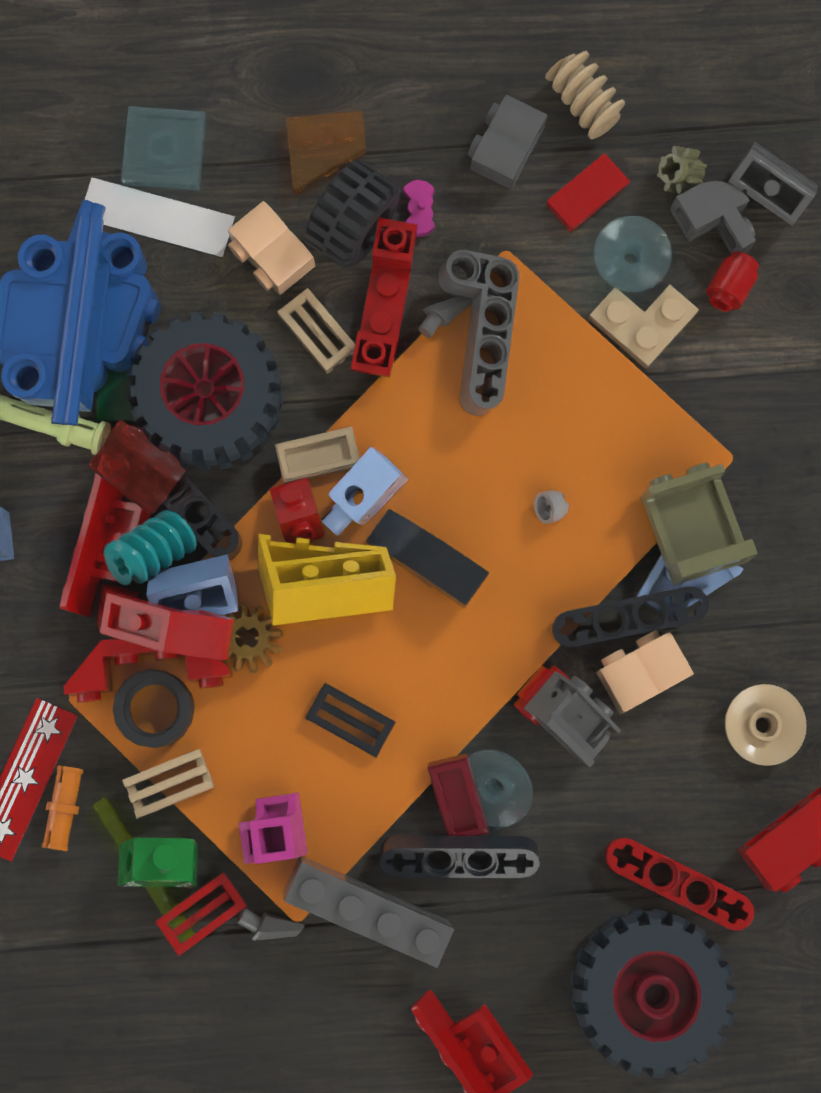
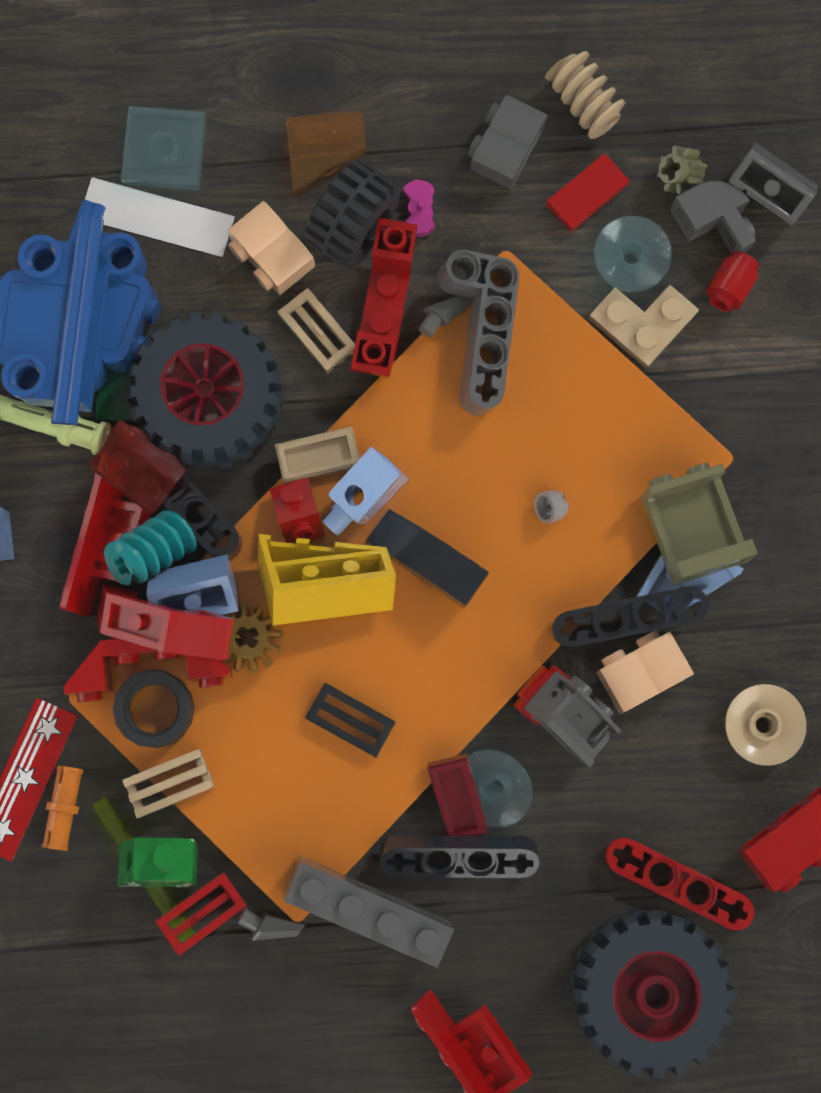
(275, 832): dark pink brick -> none

